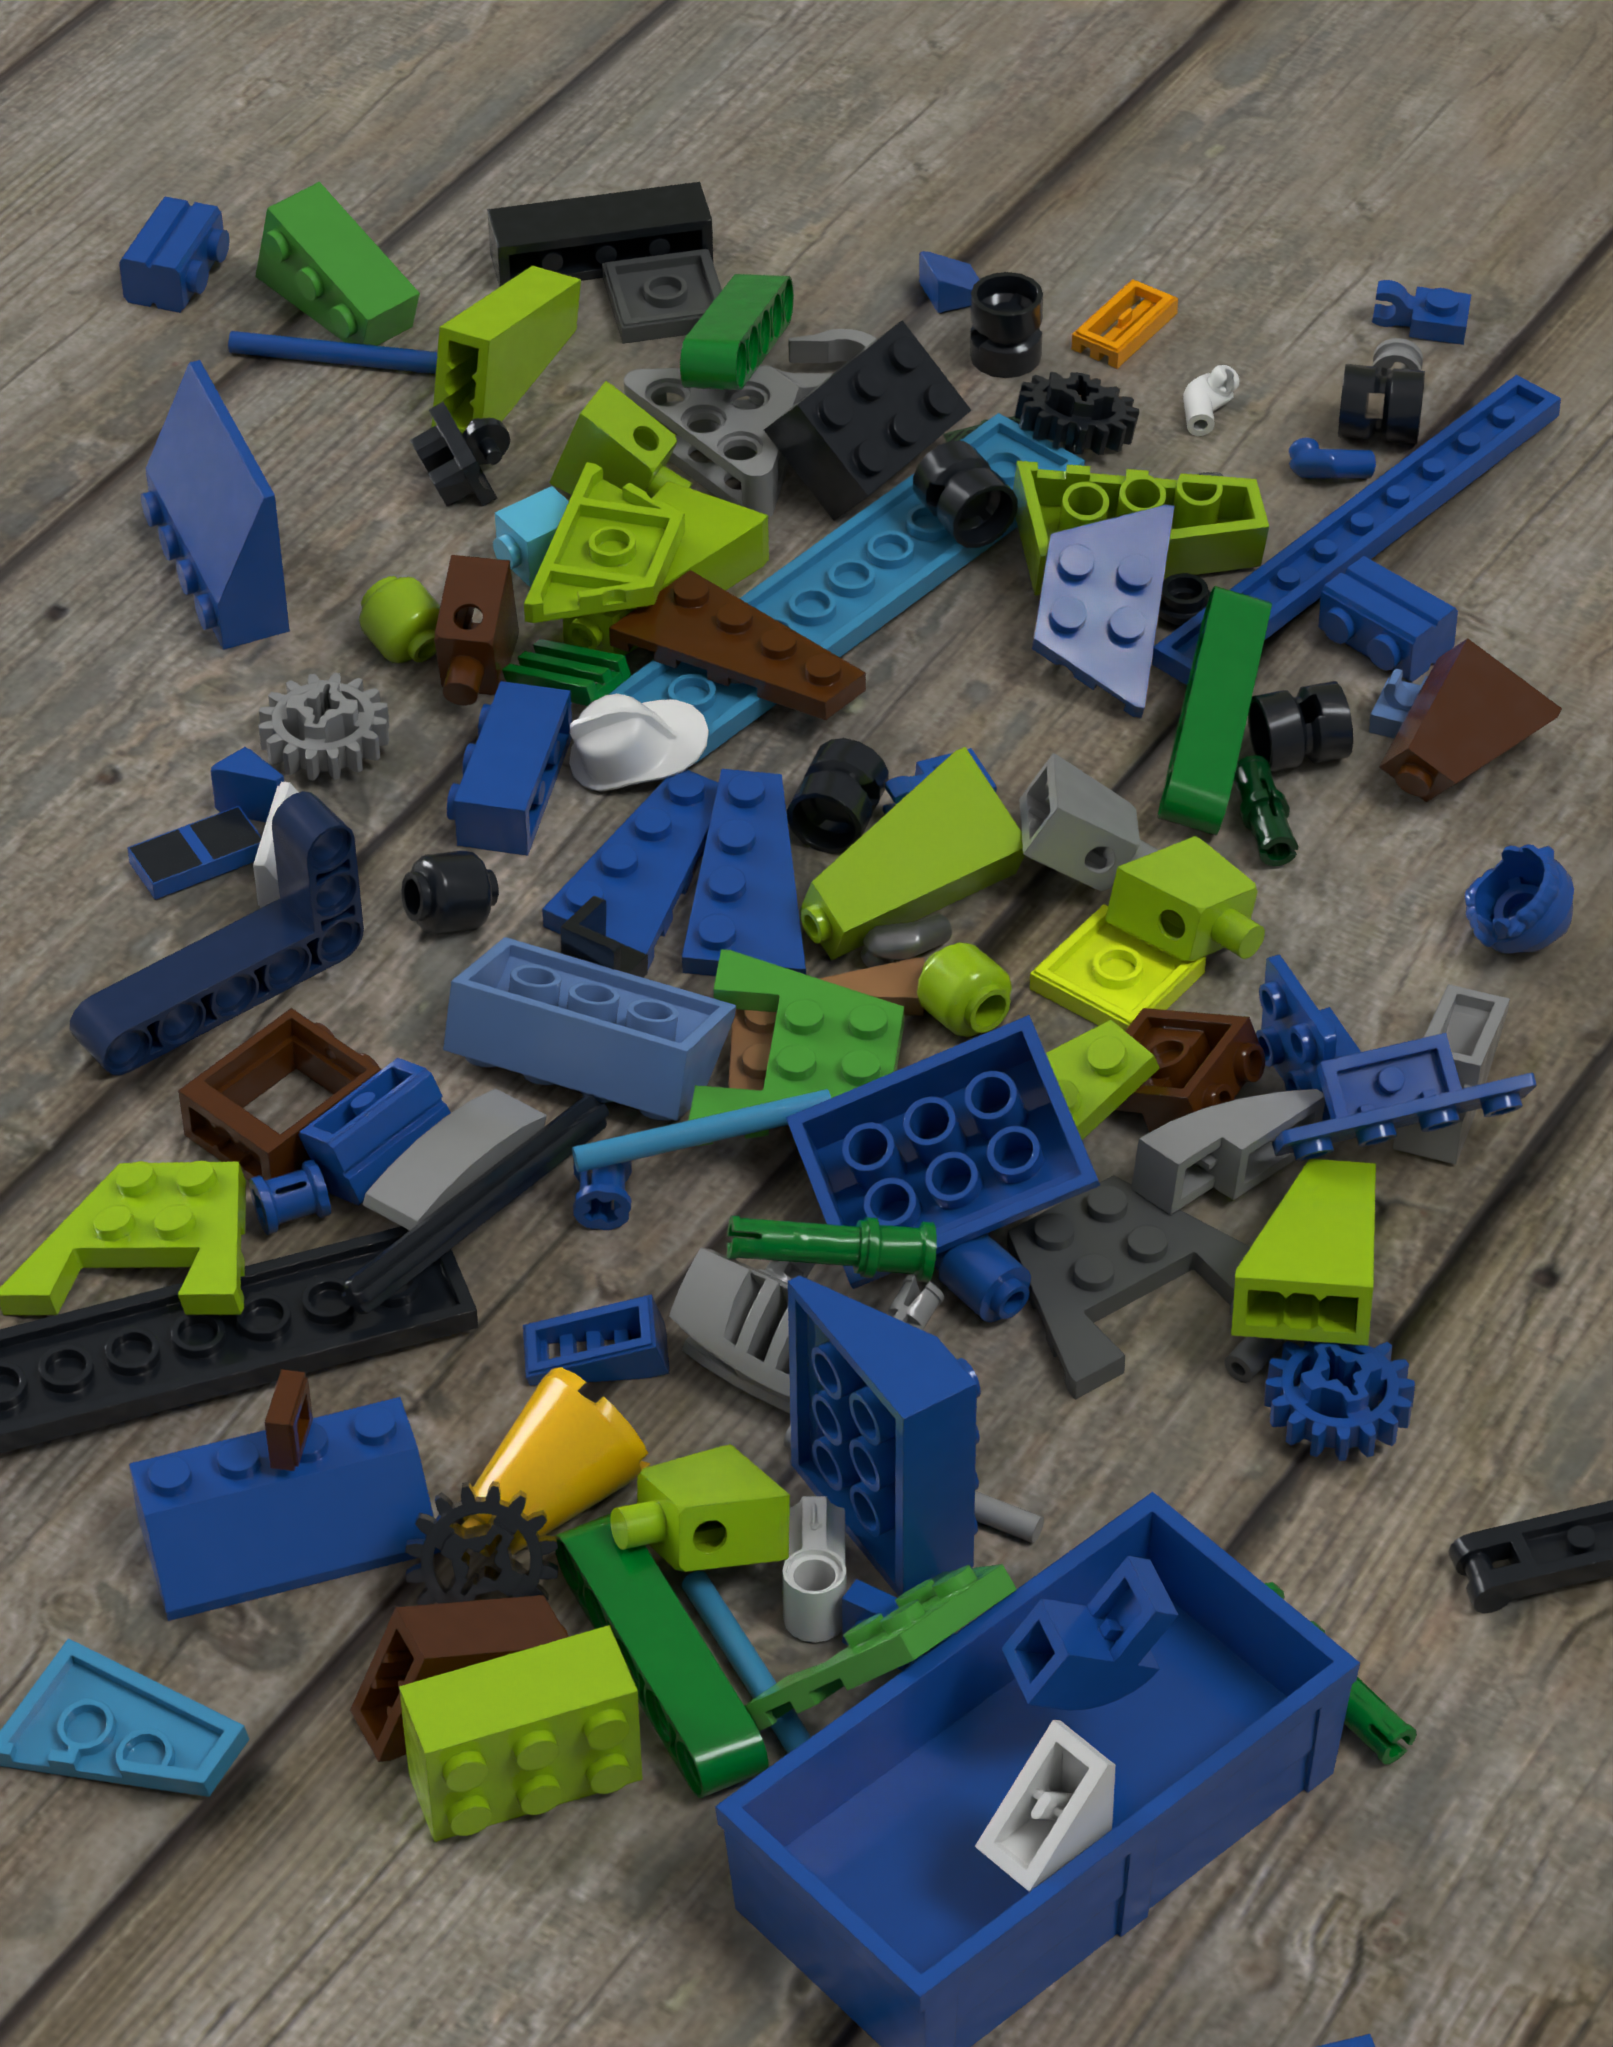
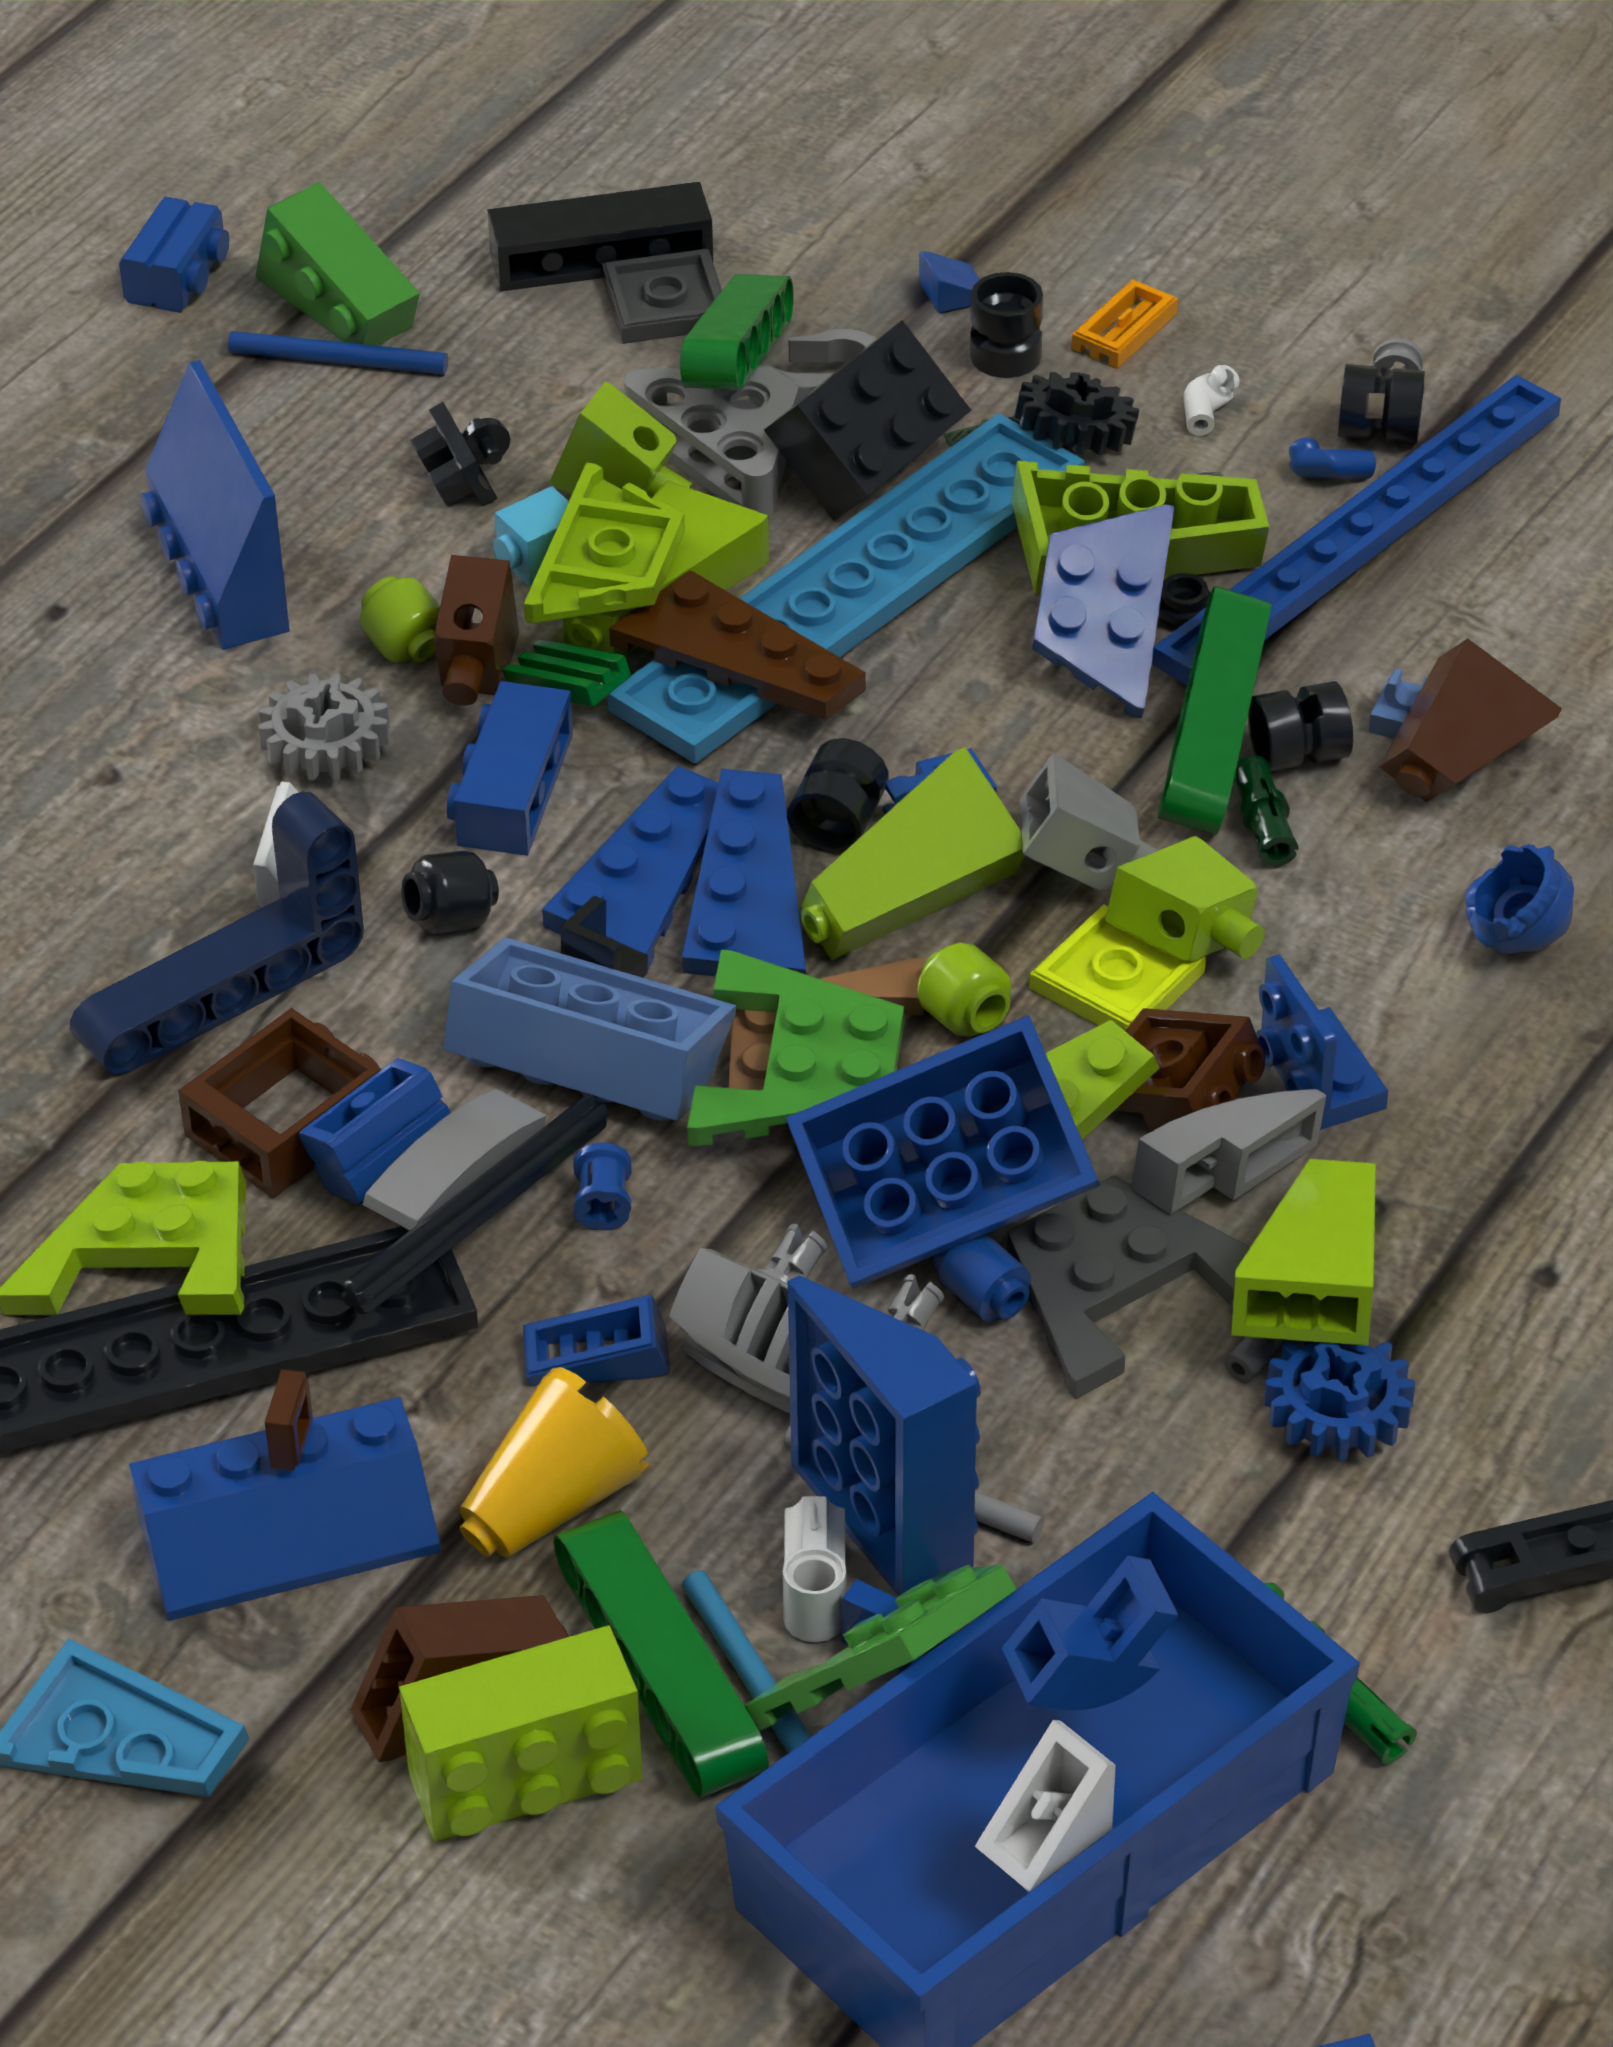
(195, 852): tile -> none
(245, 782): blue slope -> none
(290, 1196): blue bush -> none
(455, 1540): black gear -> none
(504, 344): lime slope -> none
(634, 742): white piece -> none
(692, 1132): dark azure bar -> none
(706, 1512): lime torso -> none
(864, 1246): green pin -> none
(904, 940): flat silver arm -> none
(965, 494): black wheel -> none
(1387, 618): blue brick -> none
(1396, 1088): blue bracket -> none
(1430, 314): blue plate -> none
(1473, 1031): light grey slope -> none

